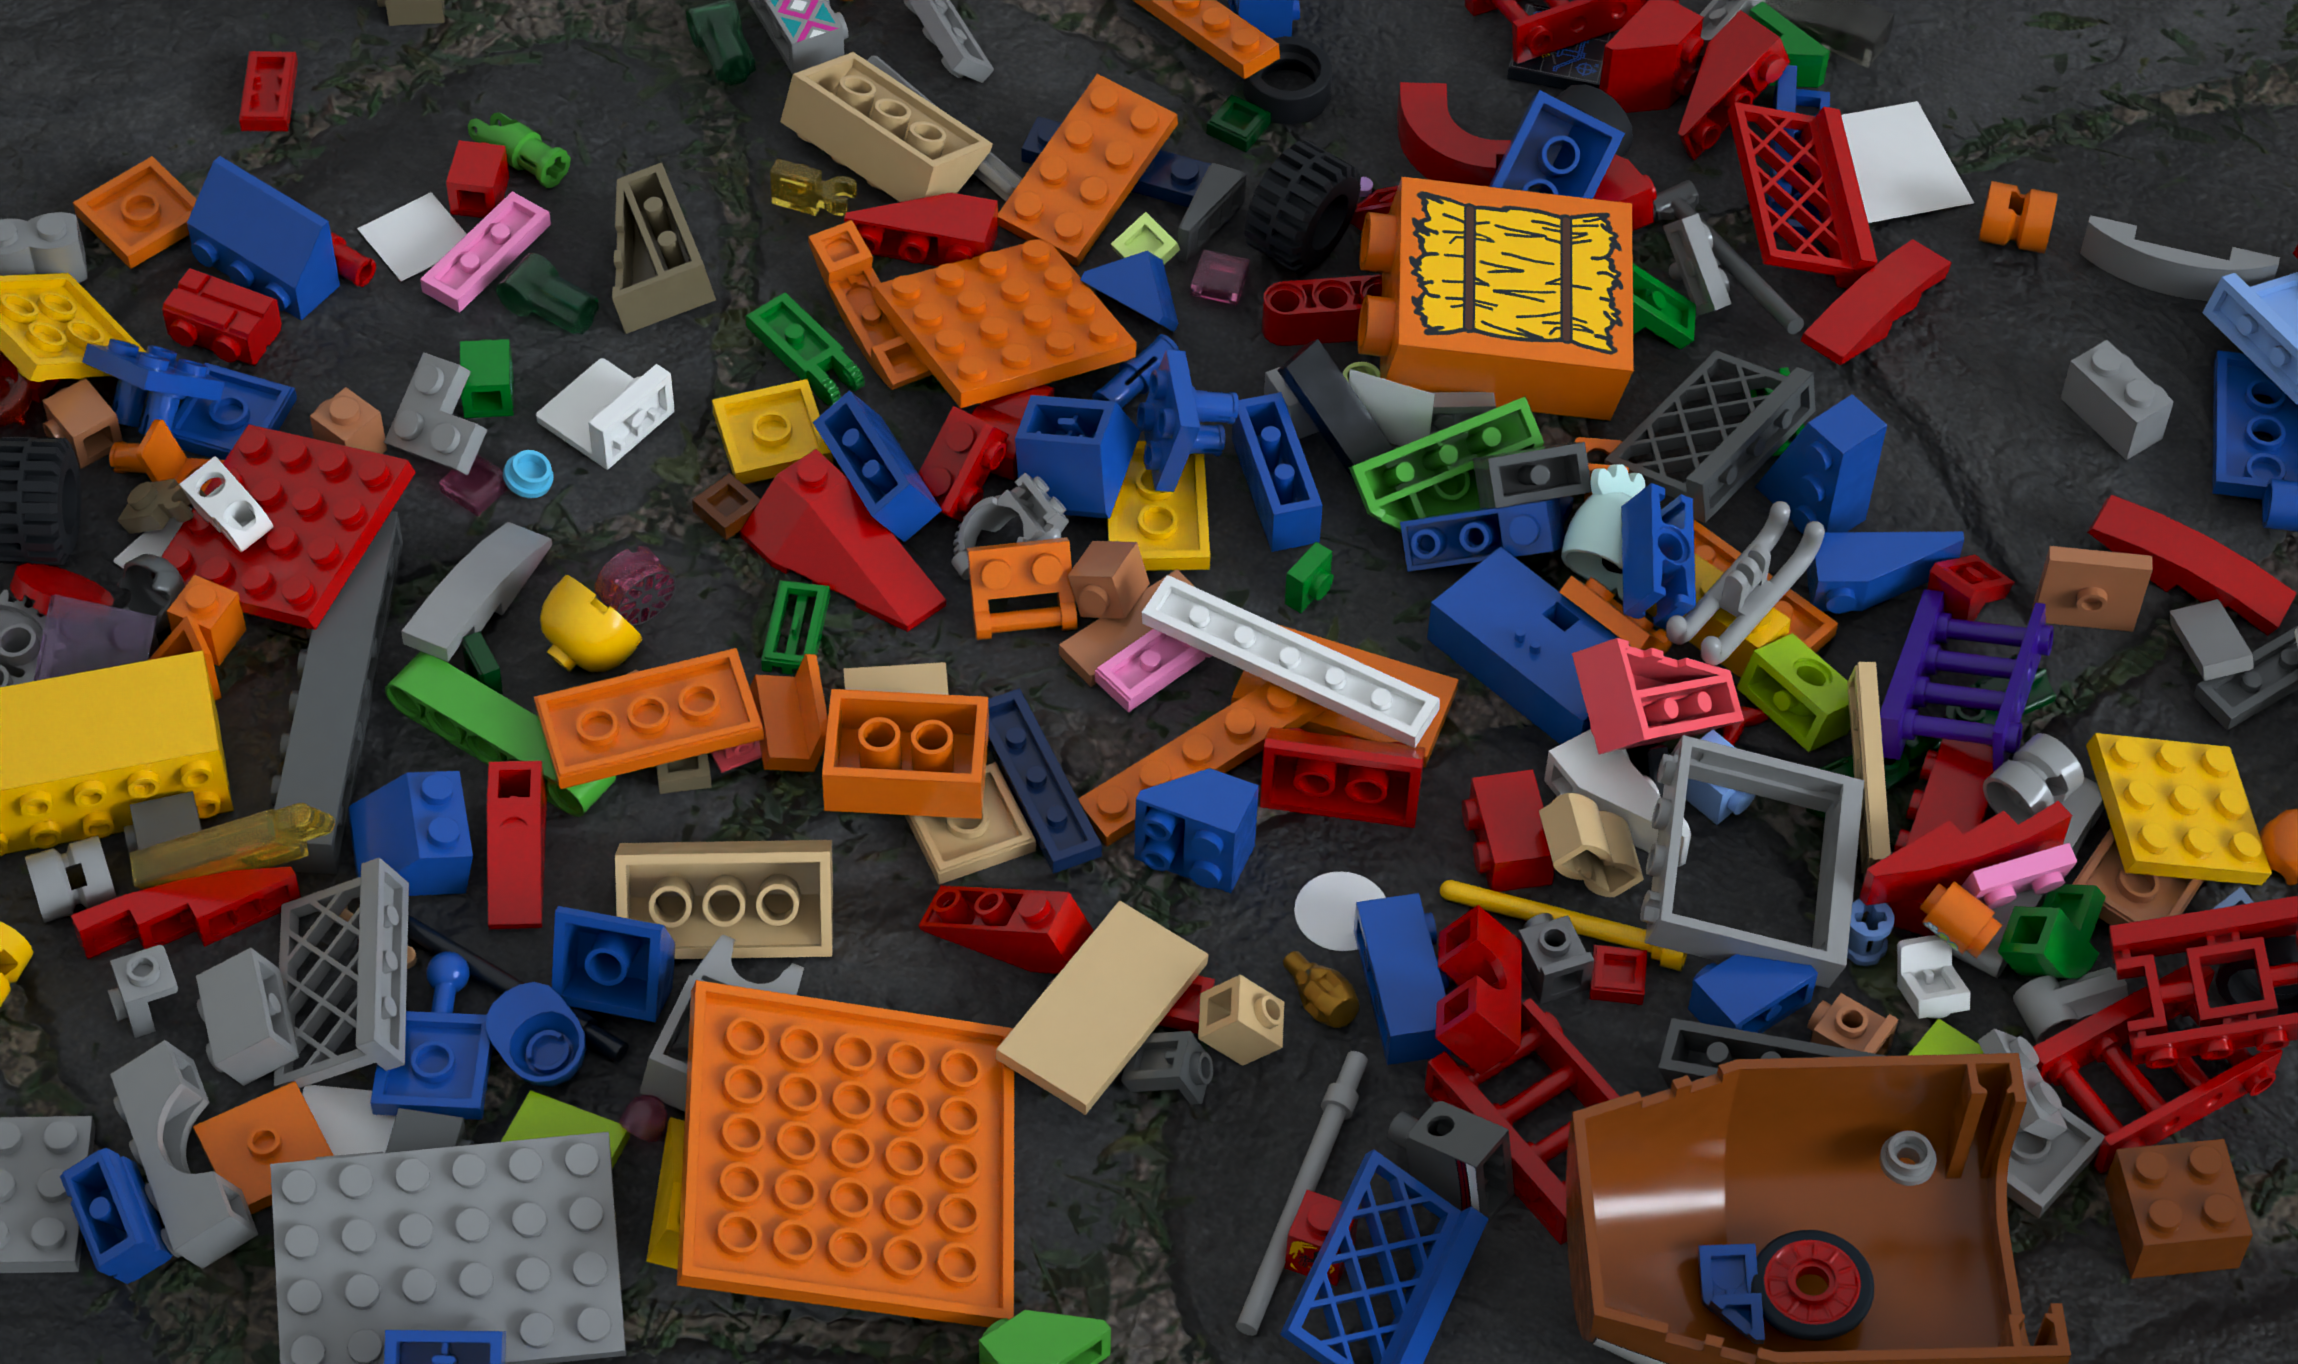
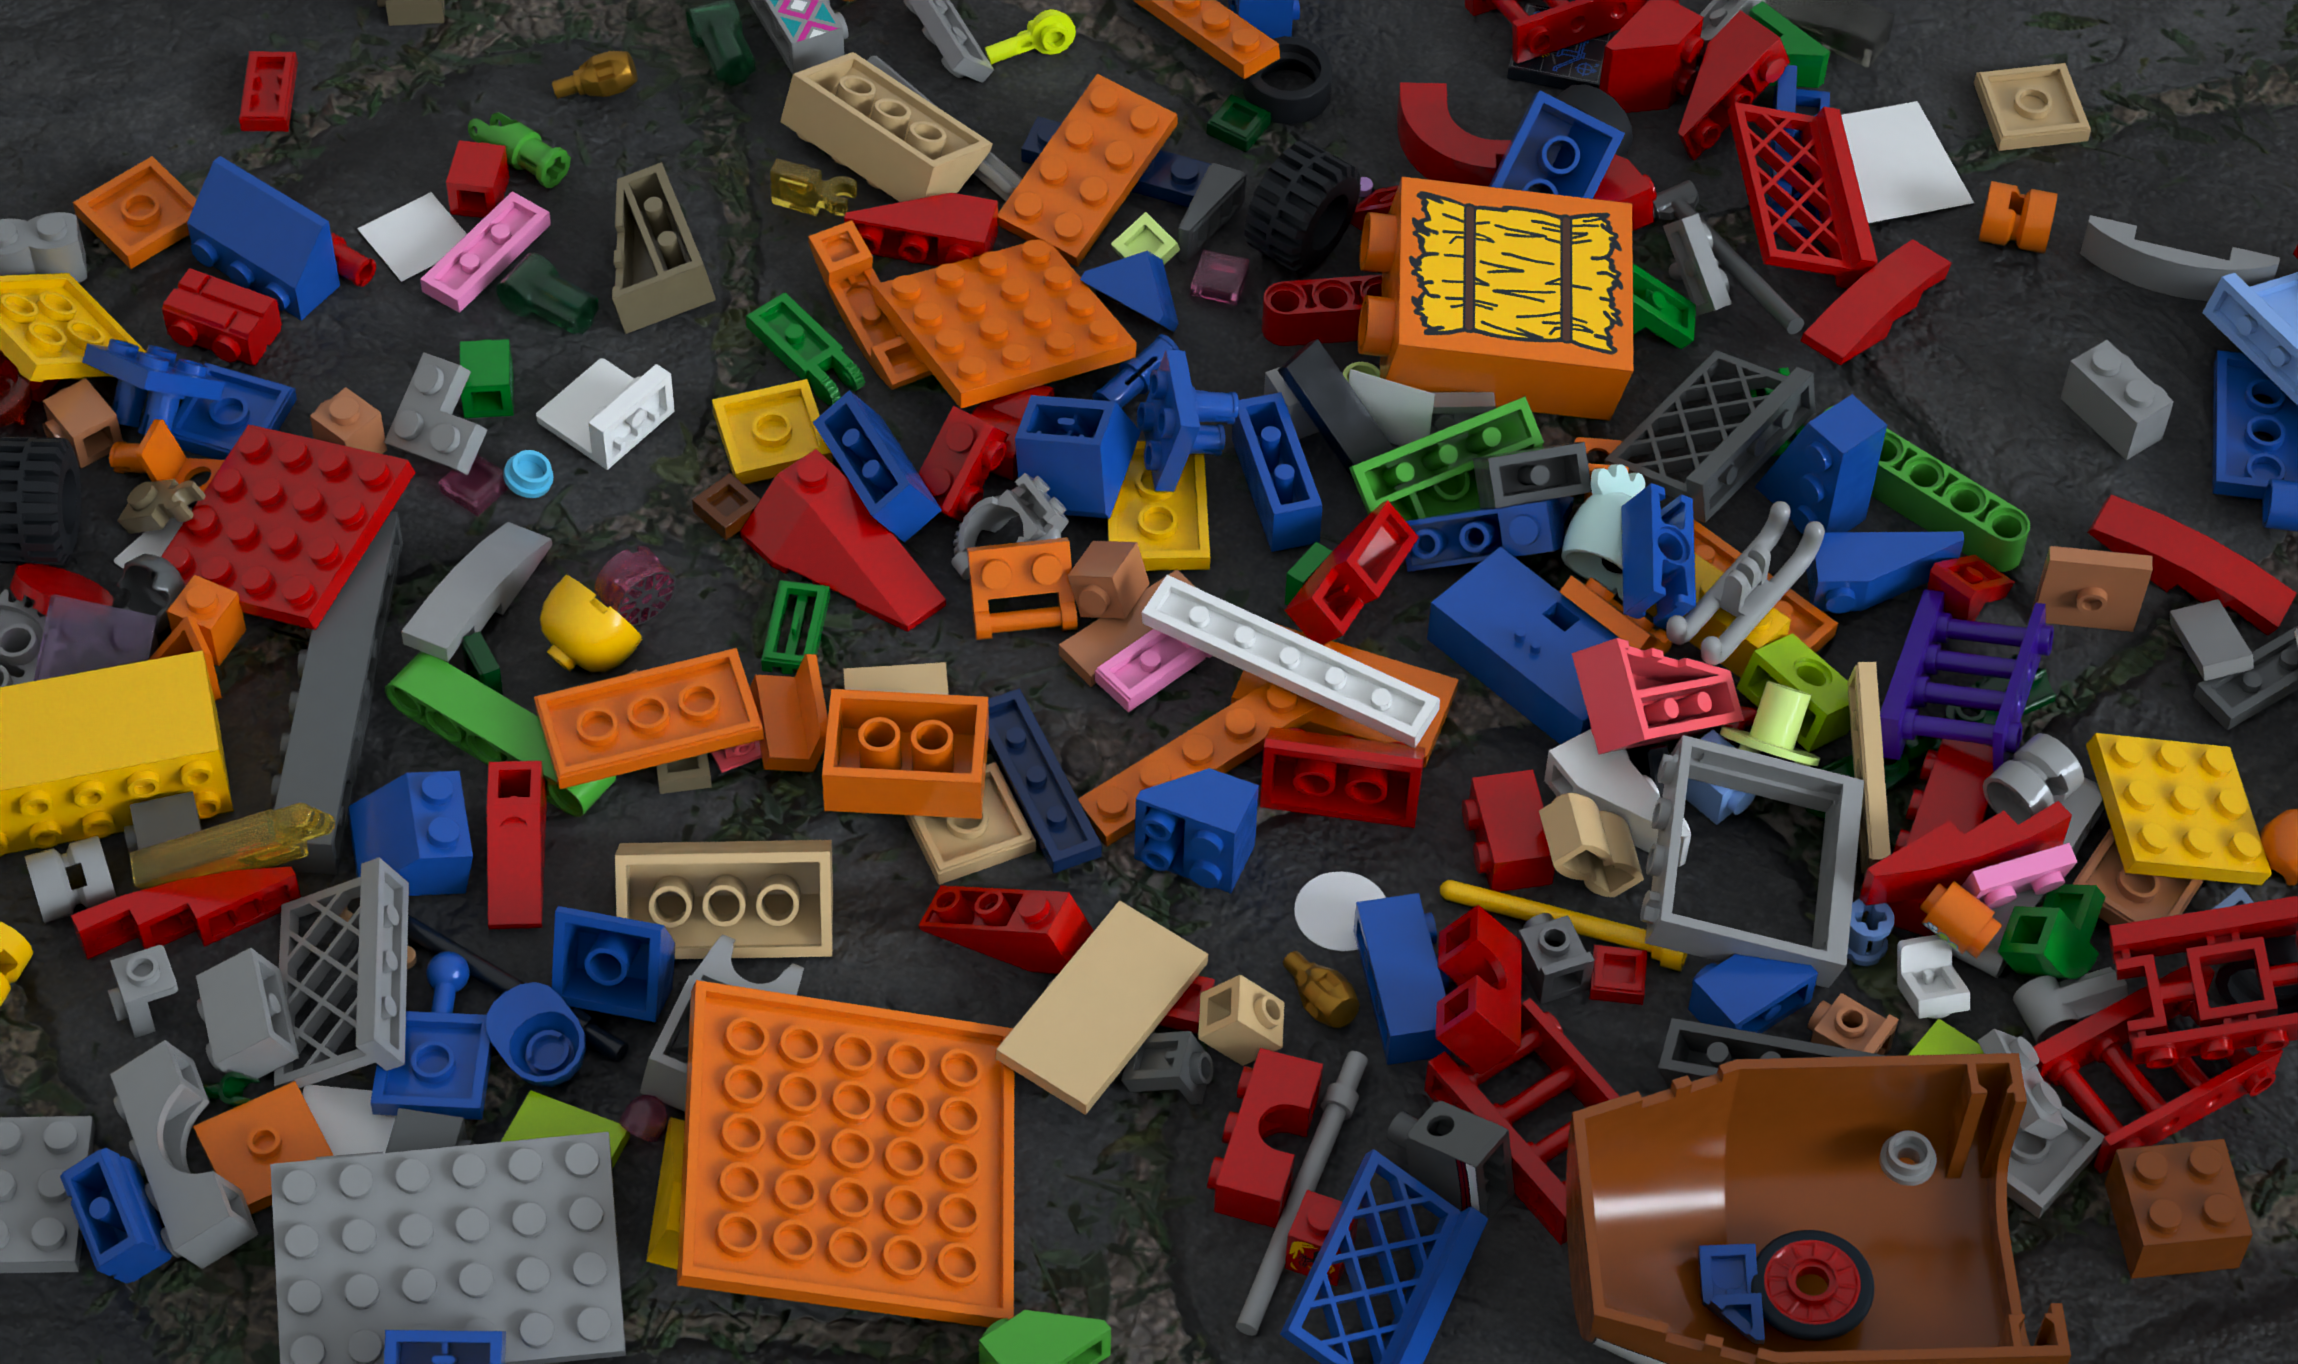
(228, 506): white leg -> none
(231, 1088): none -> dark green hand
(599, 76): none -> pearl gold piece
(1048, 33): none -> neon yellow plate
(1276, 1098): none -> red arch
(1352, 575): none -> red slope
(1776, 725): none -> yellowish green piece
(1949, 502): none -> bright green beam
(2032, 106): none -> tan tile

